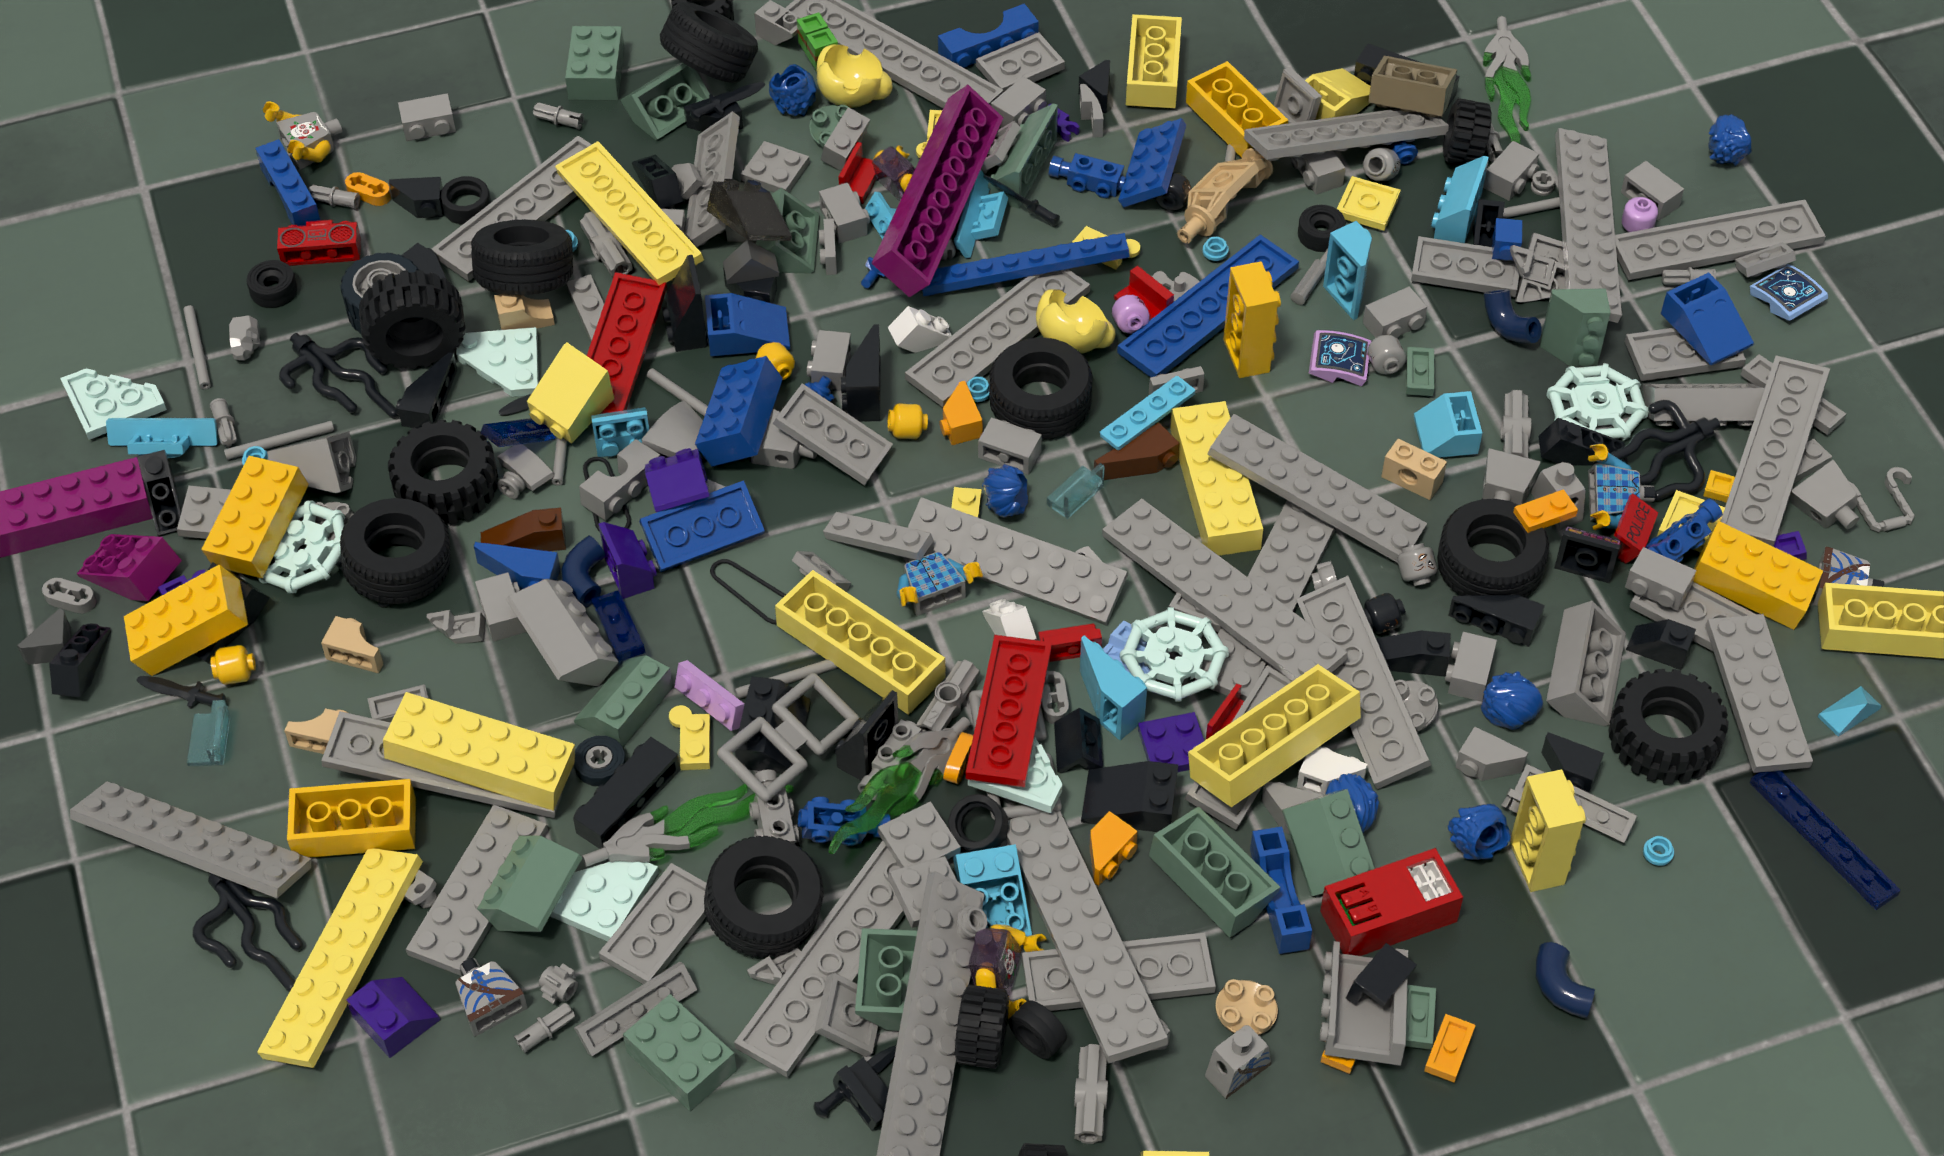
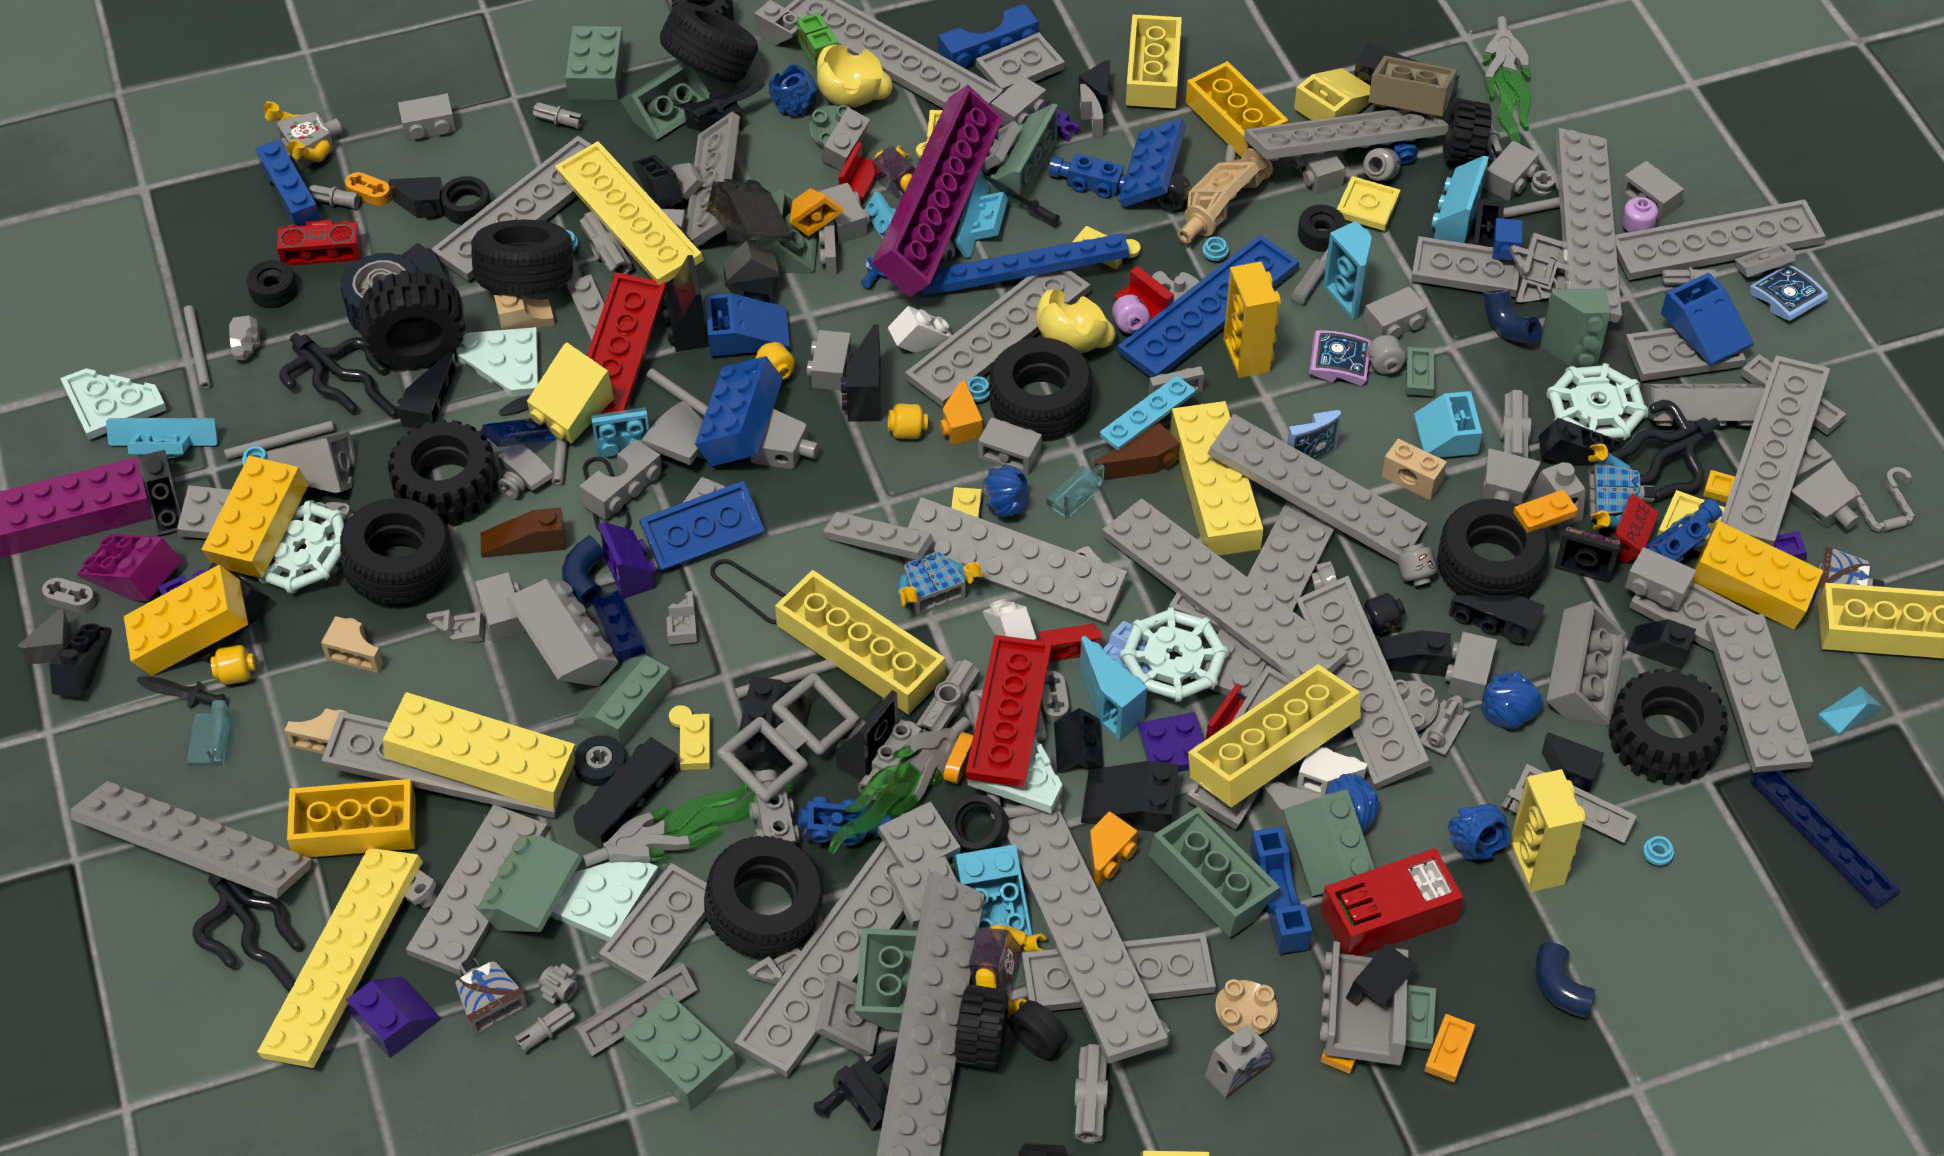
(224, 422): light grey axle -> none
(385, 706): light grey tile -> none
(522, 564): blue slope -> none
(676, 479): dark purple slope -> none
(681, 621): none -> light grey slope
(709, 695): lavender plate -> none
(775, 167): light grey plate -> none
(810, 561): light grey plate -> none
(813, 211): none -> light orange slope
(822, 388): blue plant -> none
(832, 434): light grey plate -> none
(971, 920): light grey plate -> none
(1296, 98): light grey tile -> none
(1318, 437): none -> slope
(1445, 726): none -> light grey hinge
(1489, 756): light grey slope -> none
(1729, 140): blue hair -> none

